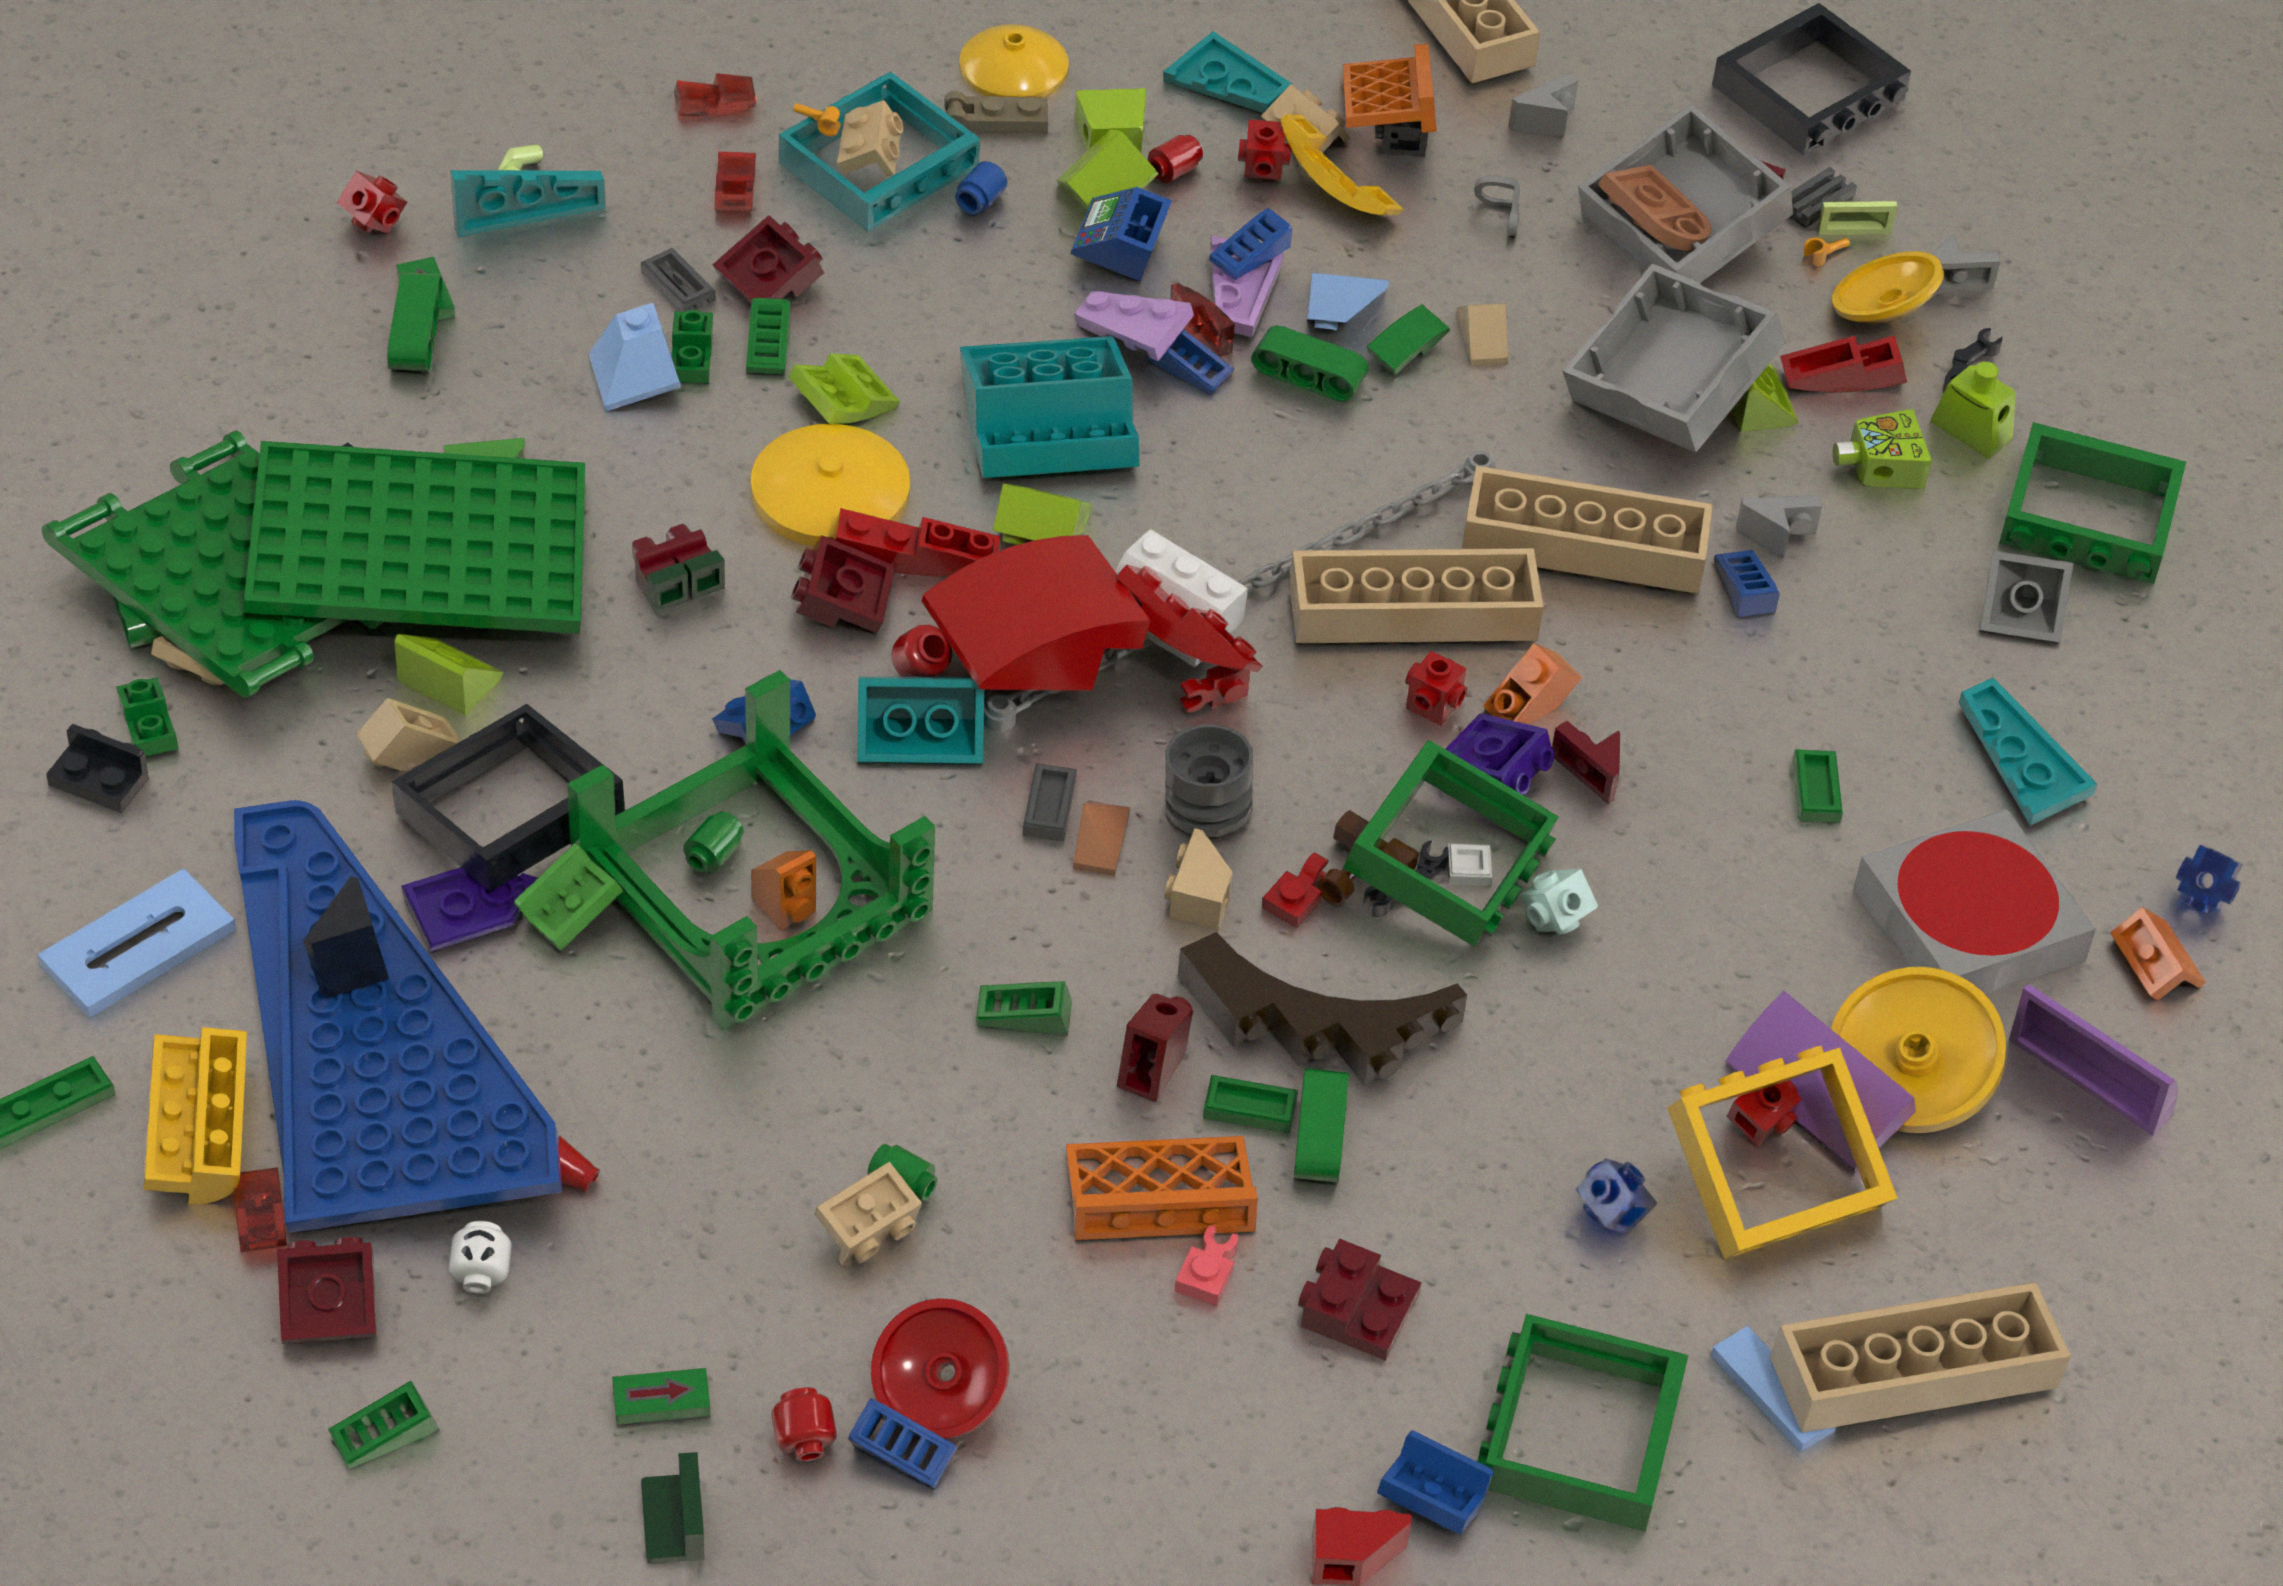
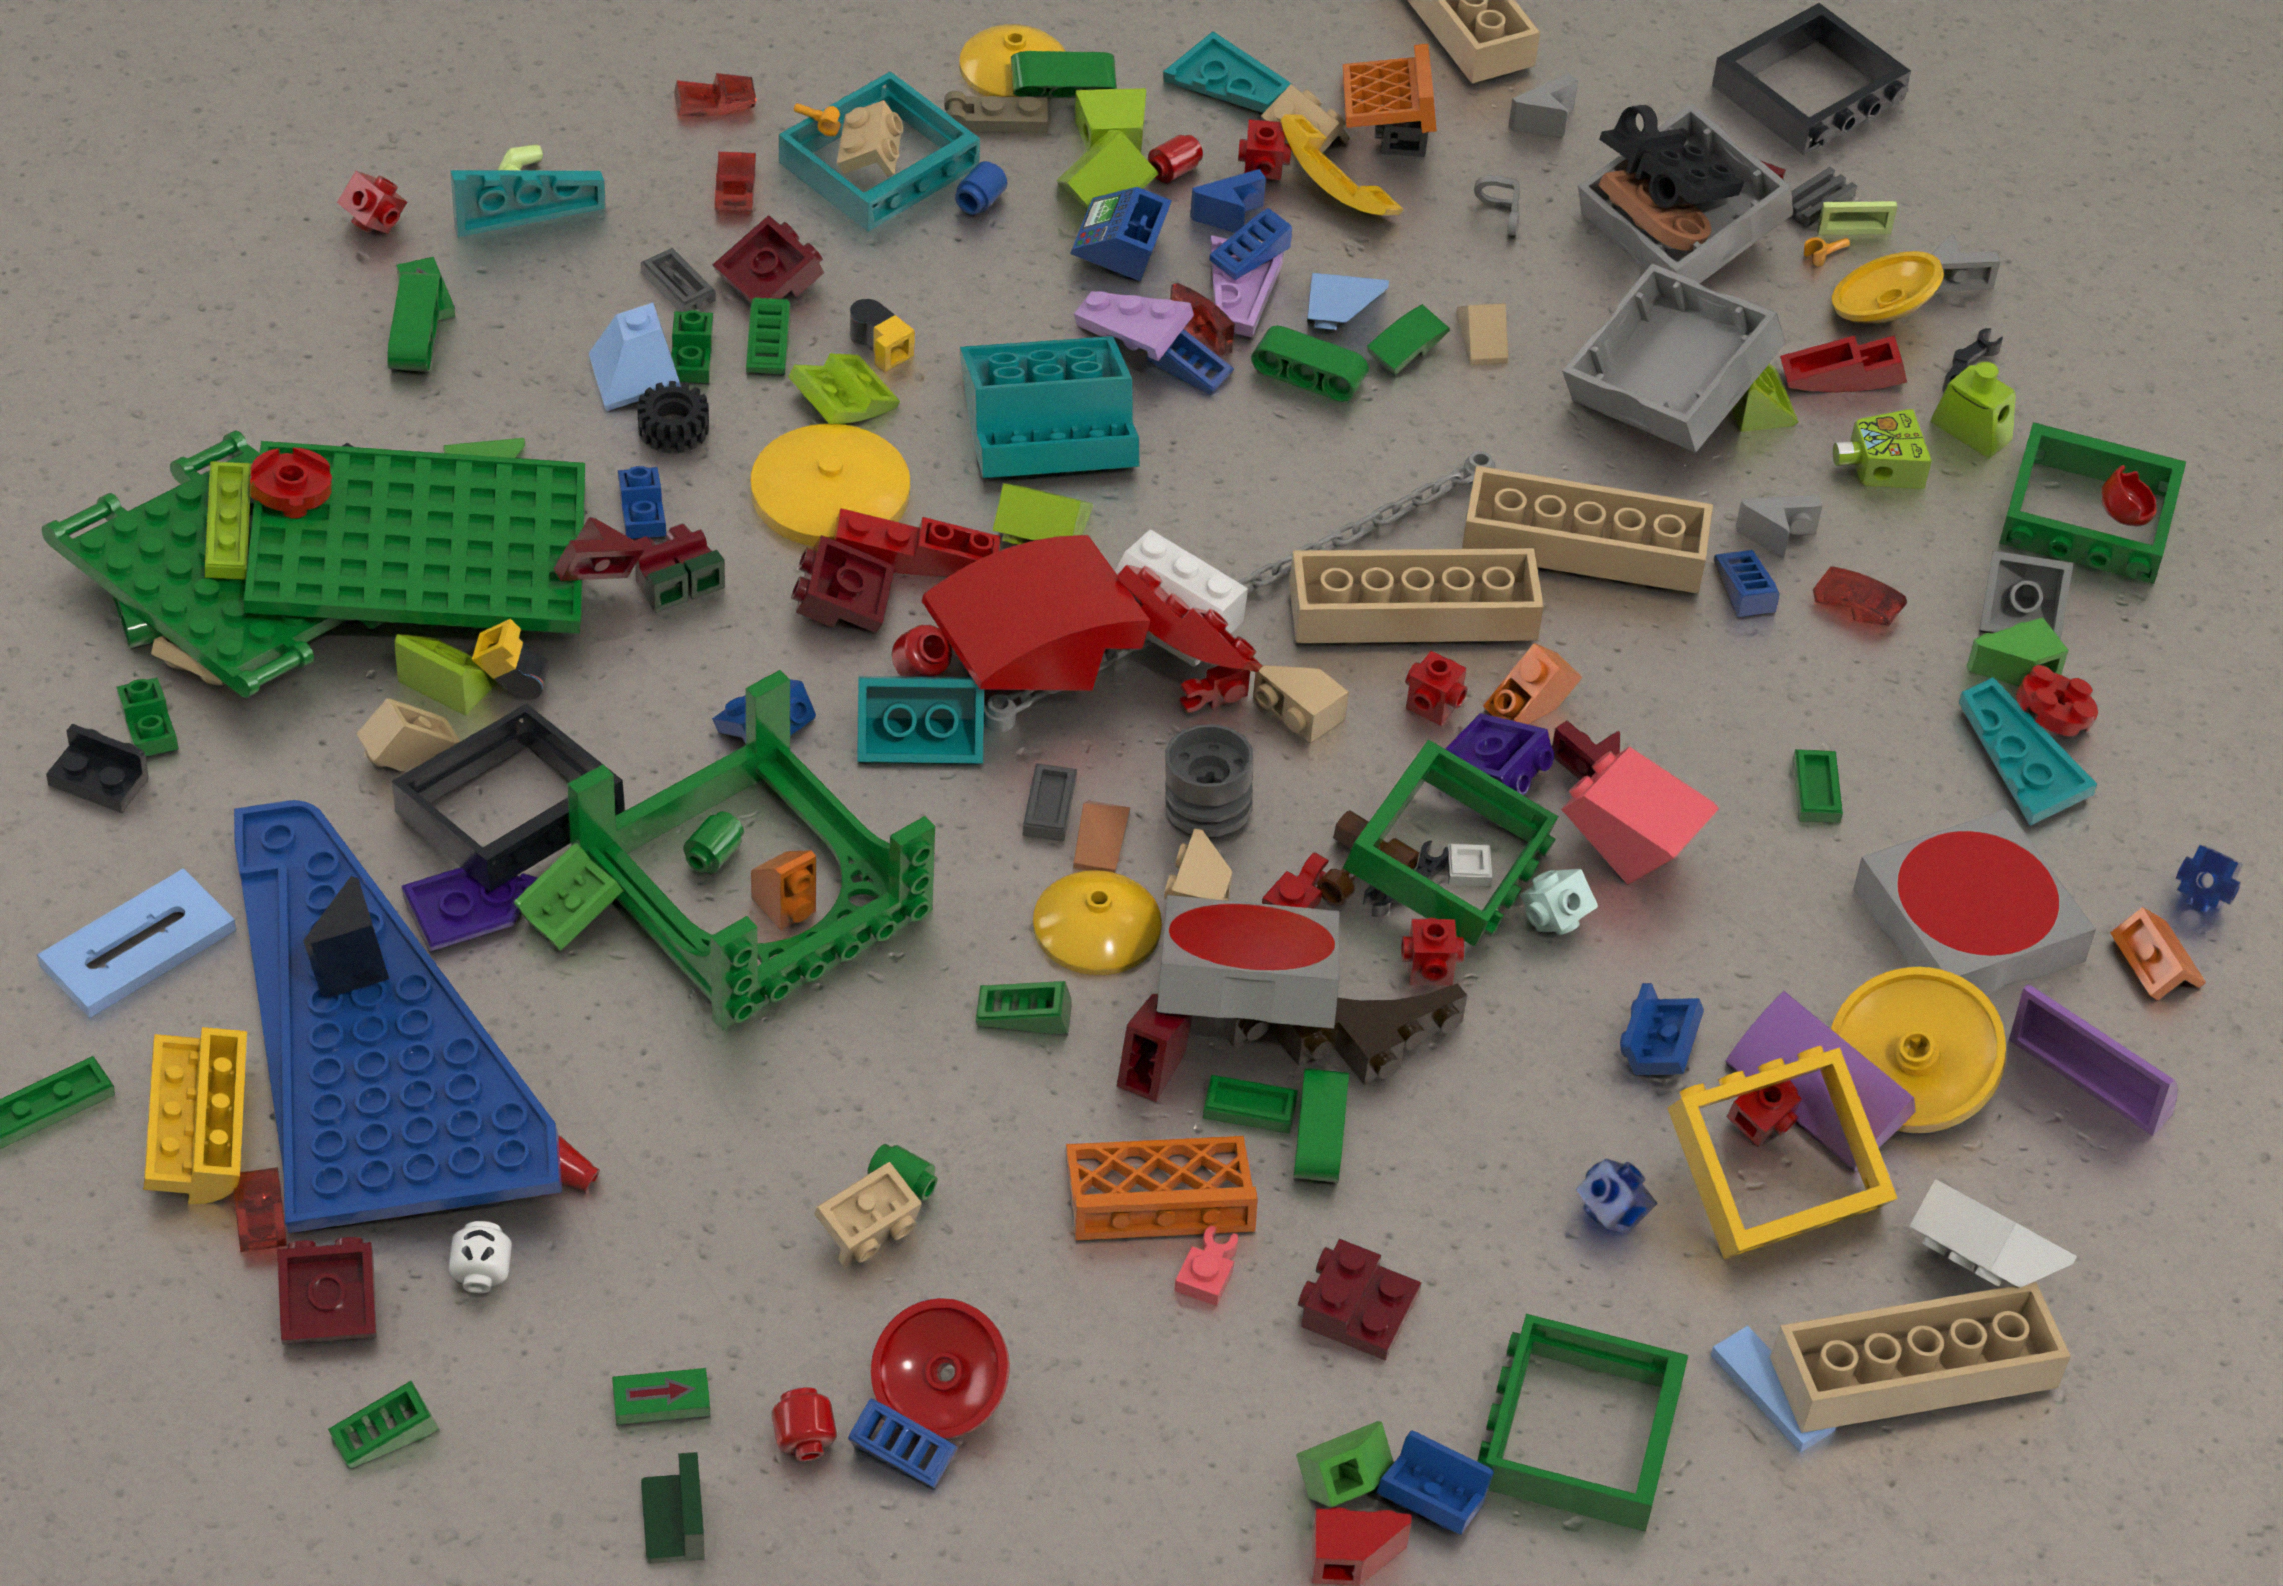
(228, 520): none -> lime tile
(274, 485): none -> red plate
(511, 661): none -> leg
(598, 554): none -> dark red slope
(641, 502): none -> blue slope
(677, 432): none -> black tyre
(882, 333): none -> leg
(1061, 73): none -> green beam
(1097, 922): none -> yellow dish
(1227, 200): none -> blue slope
(1249, 961): none -> tile
(1301, 698): none -> tan slope
(1346, 1465): none -> bright green slope
(1432, 951): none -> red brick
(1636, 813): none -> coral slope
(1660, 1033): none -> blue bracket
(1677, 171): none -> black plate
(1867, 597): none -> clear red slope
(1985, 1239): none -> white slope
(2016, 650): none -> bright green slope
(2059, 702): none -> red plate
(2128, 499): none -> red hair

